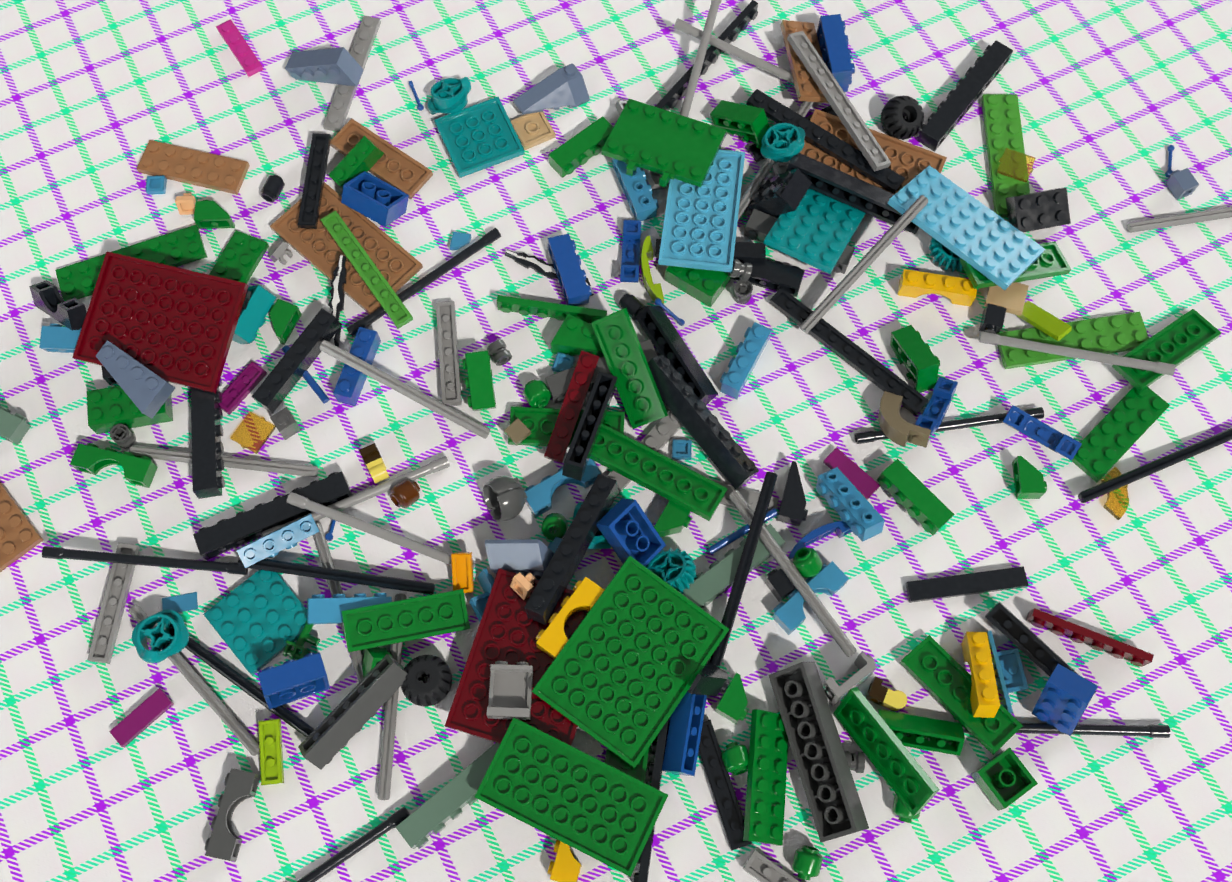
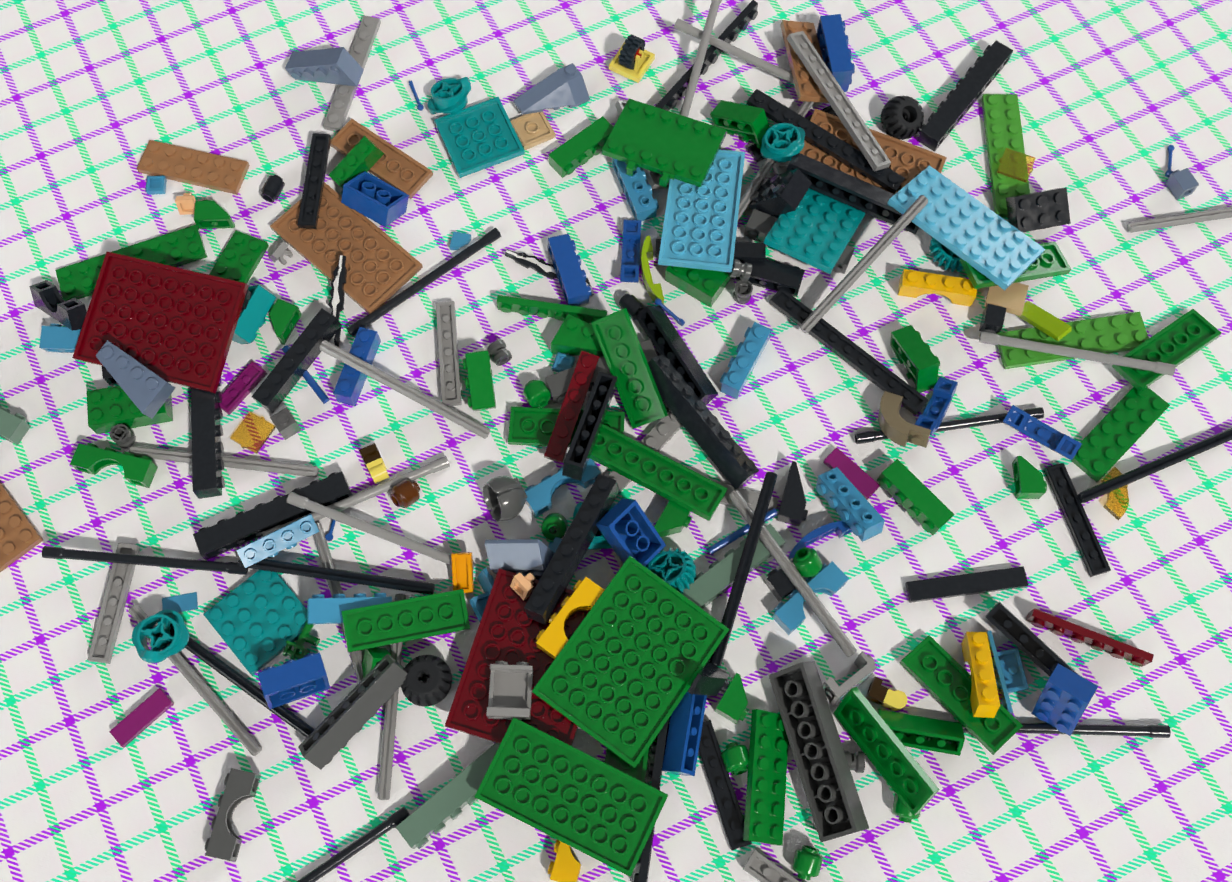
(239, 48): dark pink plate -> none
(271, 752): lime tile -> none
(367, 269): bright green plate -> none
(517, 432): dark tan tile -> none
(632, 59): none -> plate
(681, 449): dark azure tile -> none
(1004, 779): green brick -> none
(1077, 520): none -> black tile

